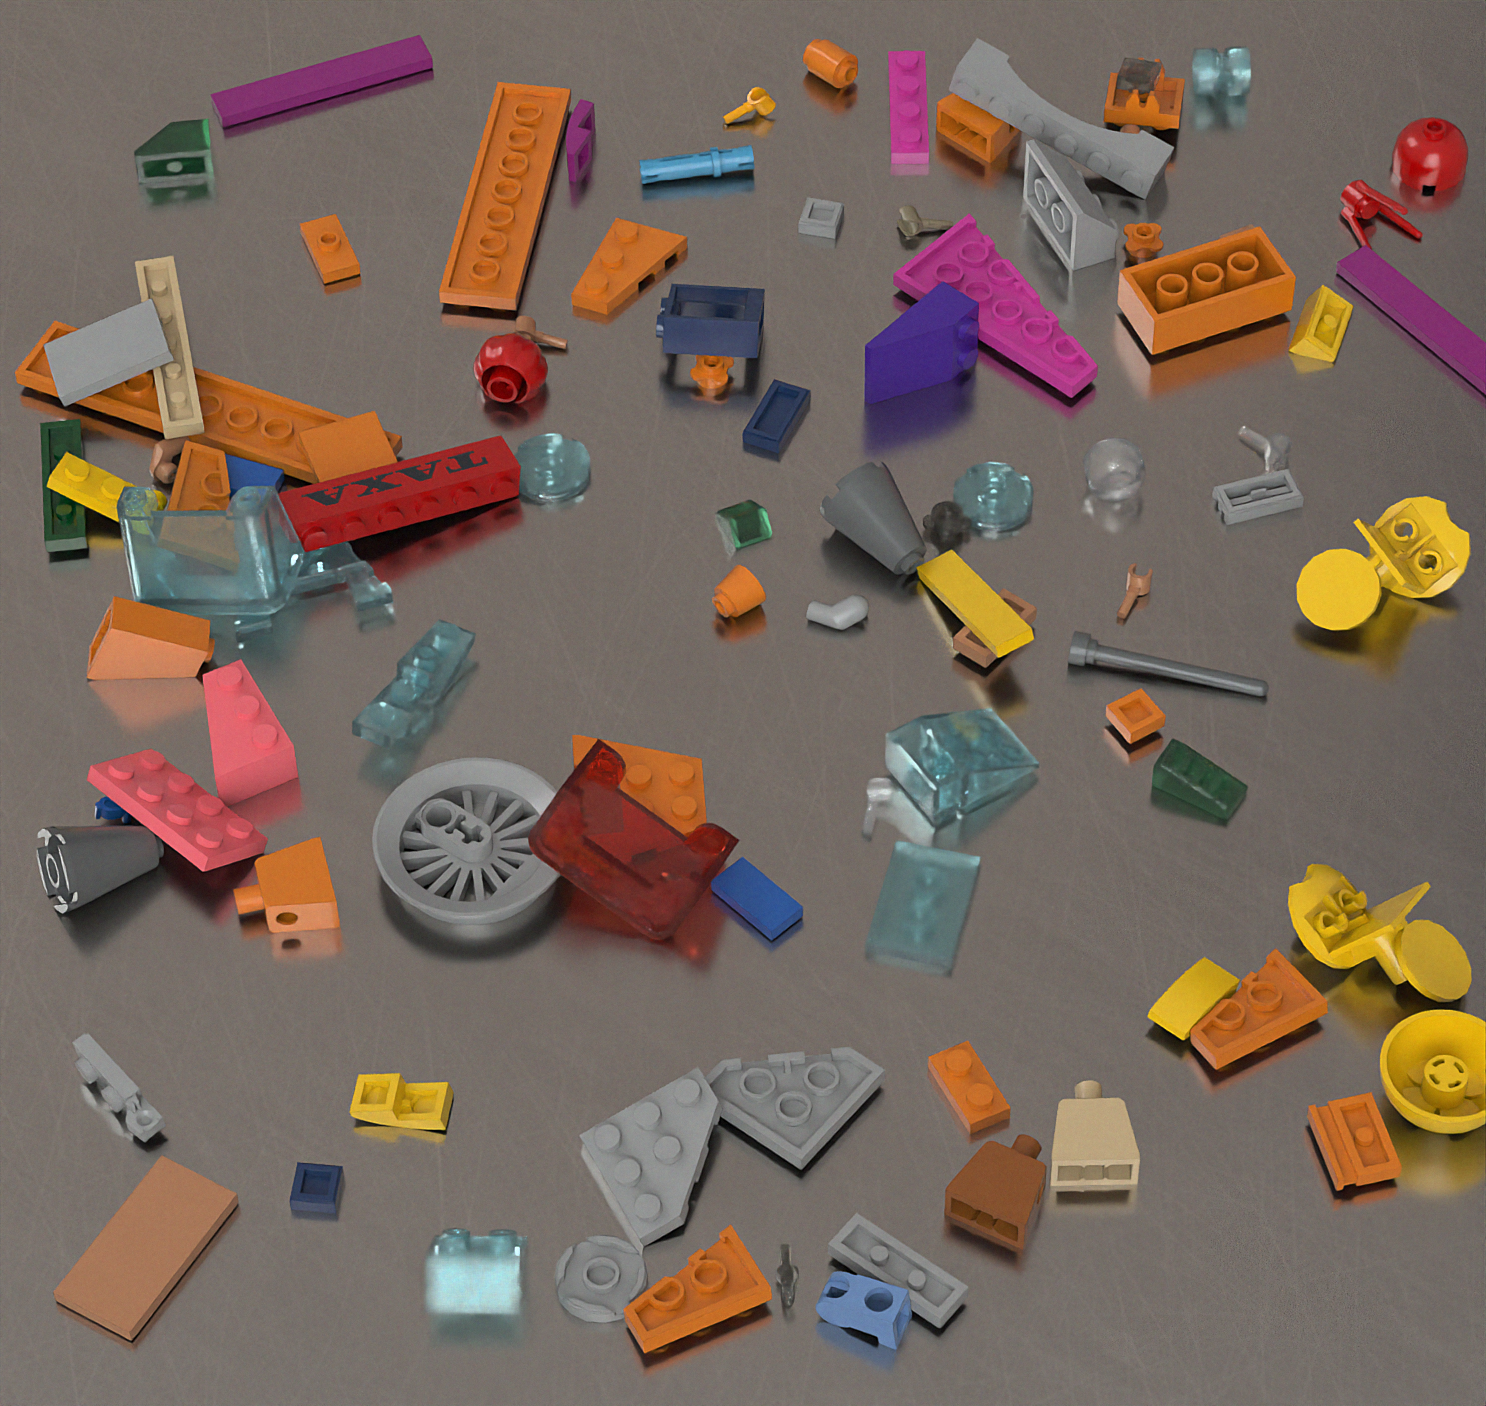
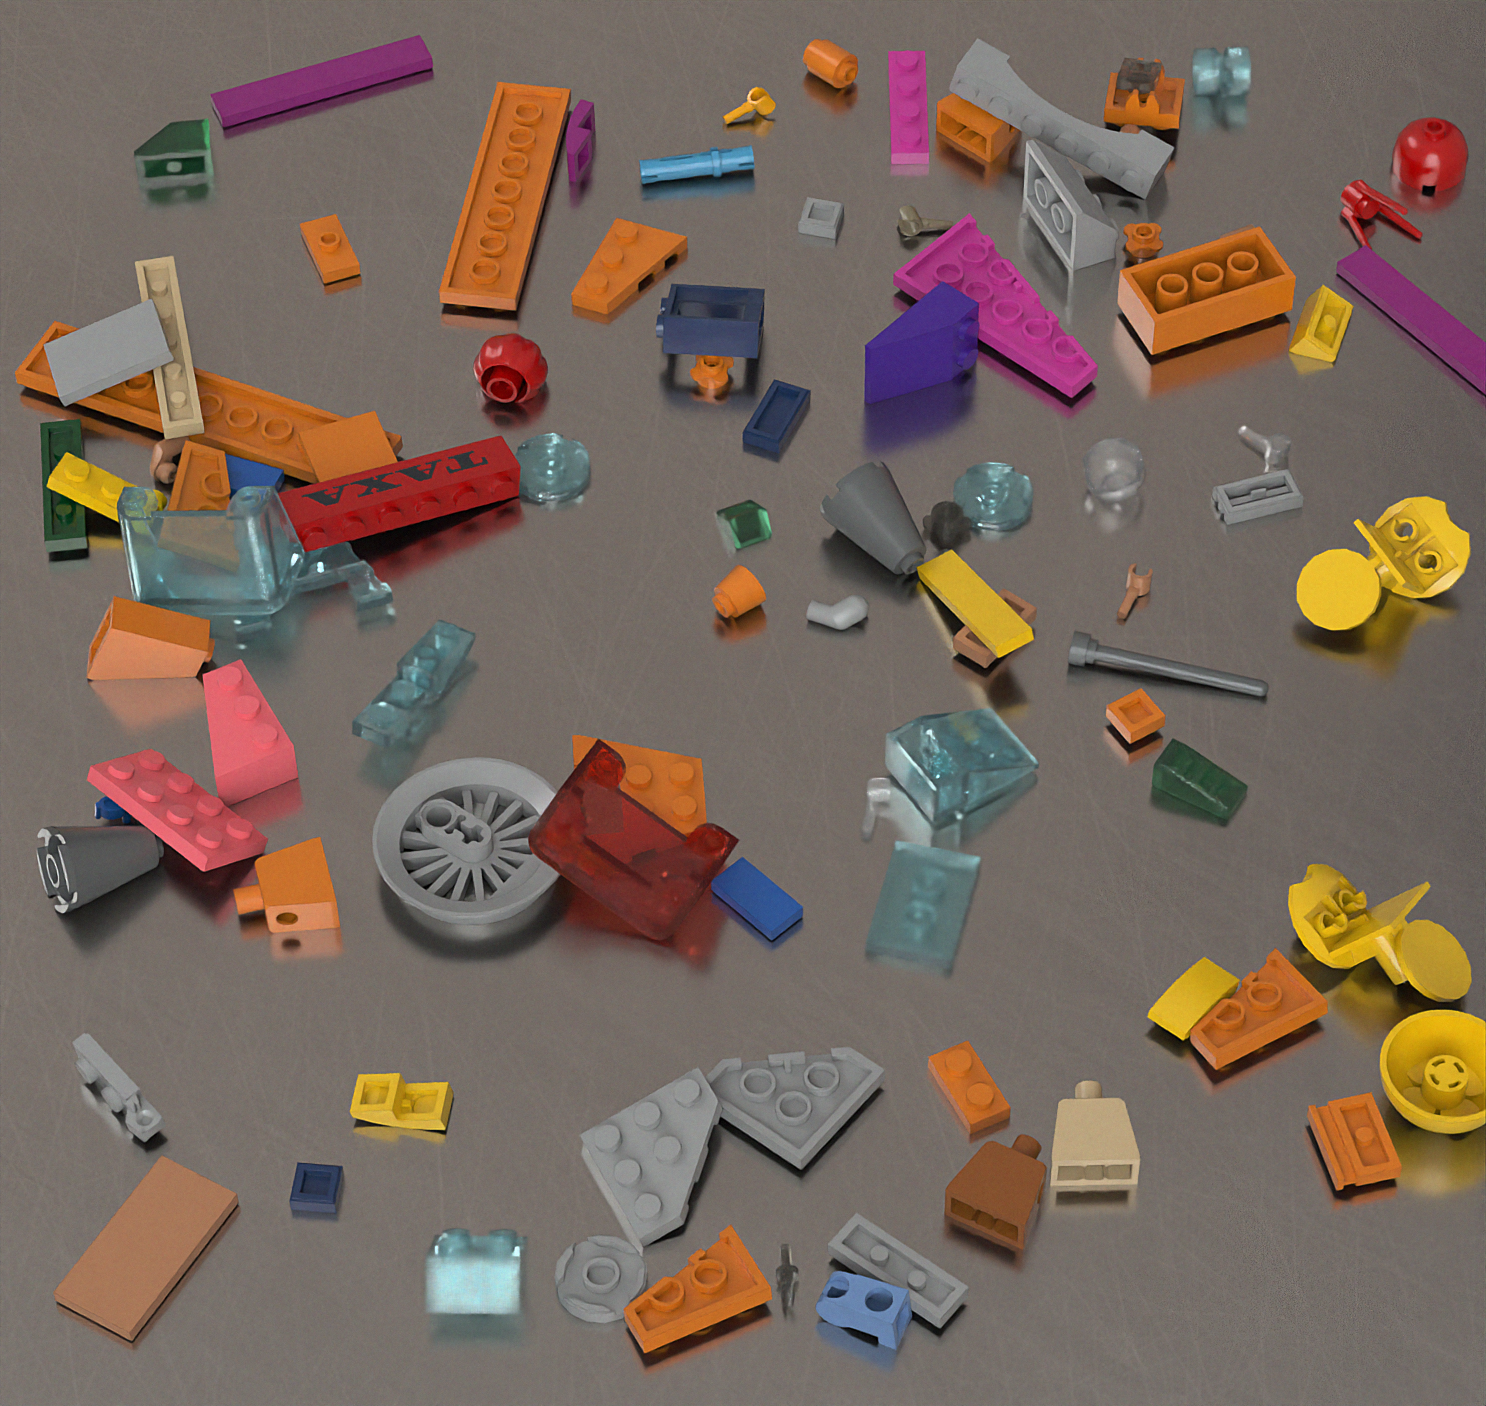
(527, 328): nougat hand -> none

